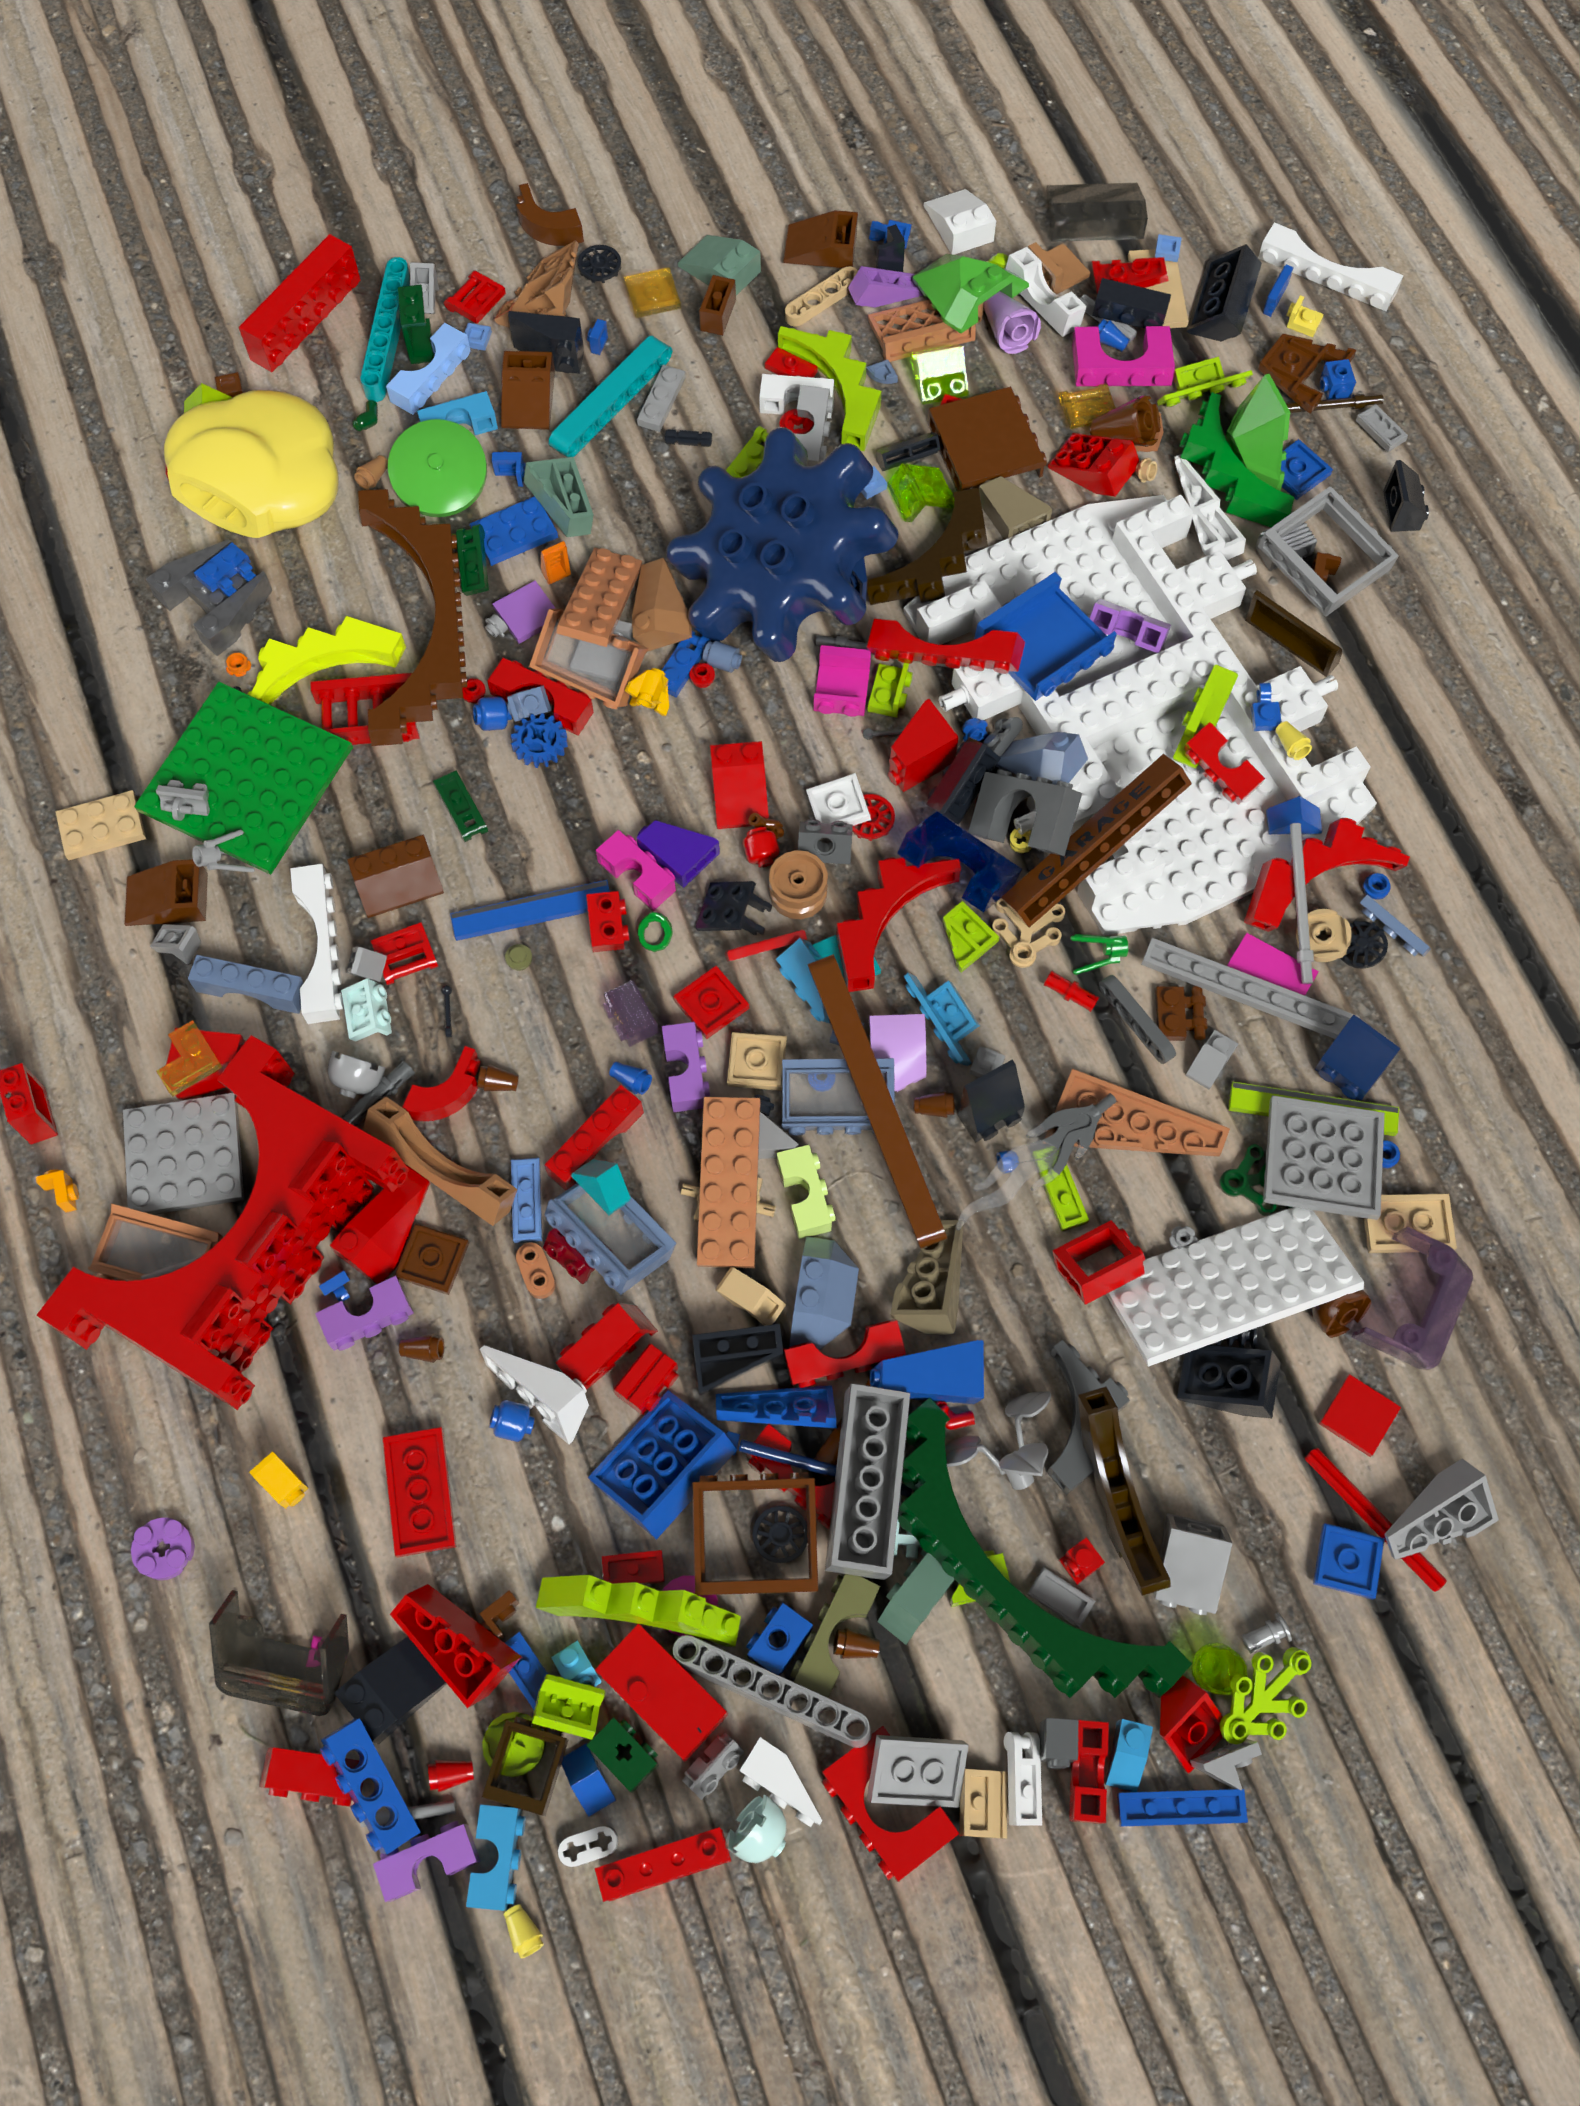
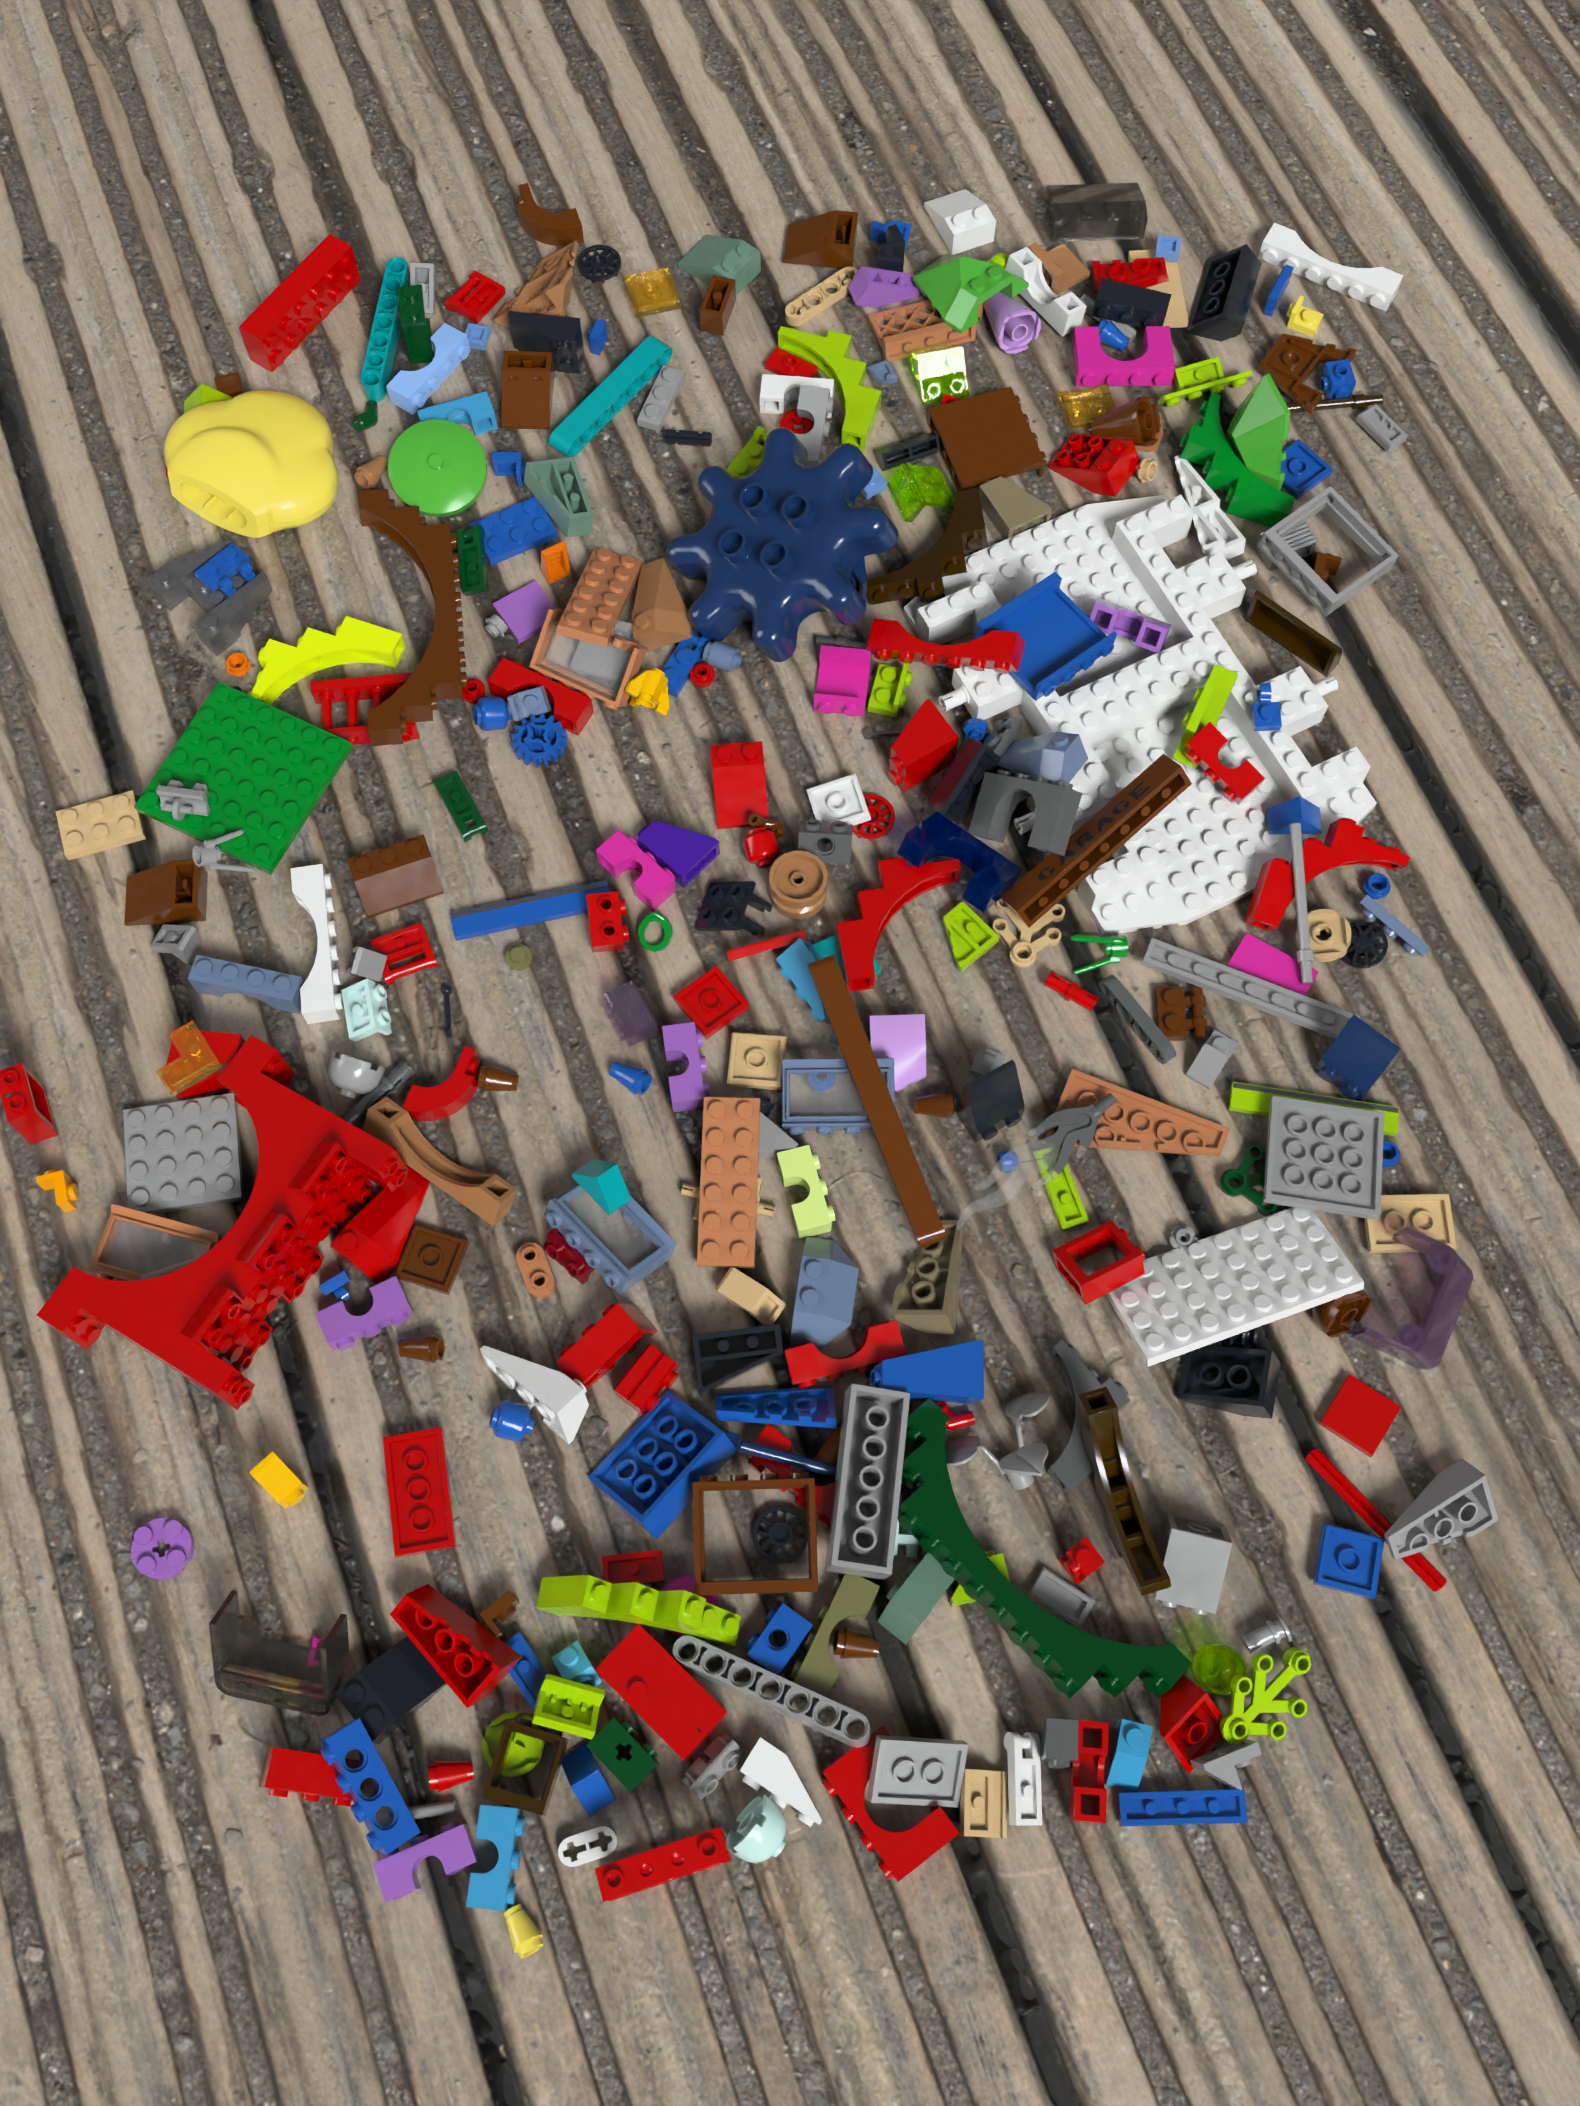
(527, 1201): medium blue tile -> none
(610, 1119): red arch -> none
(948, 1014): dark azure bracket -> none
(1023, 847): light yellow bush -> none
(1294, 742): light yellow cone -> none
(1405, 499): black slope -> none

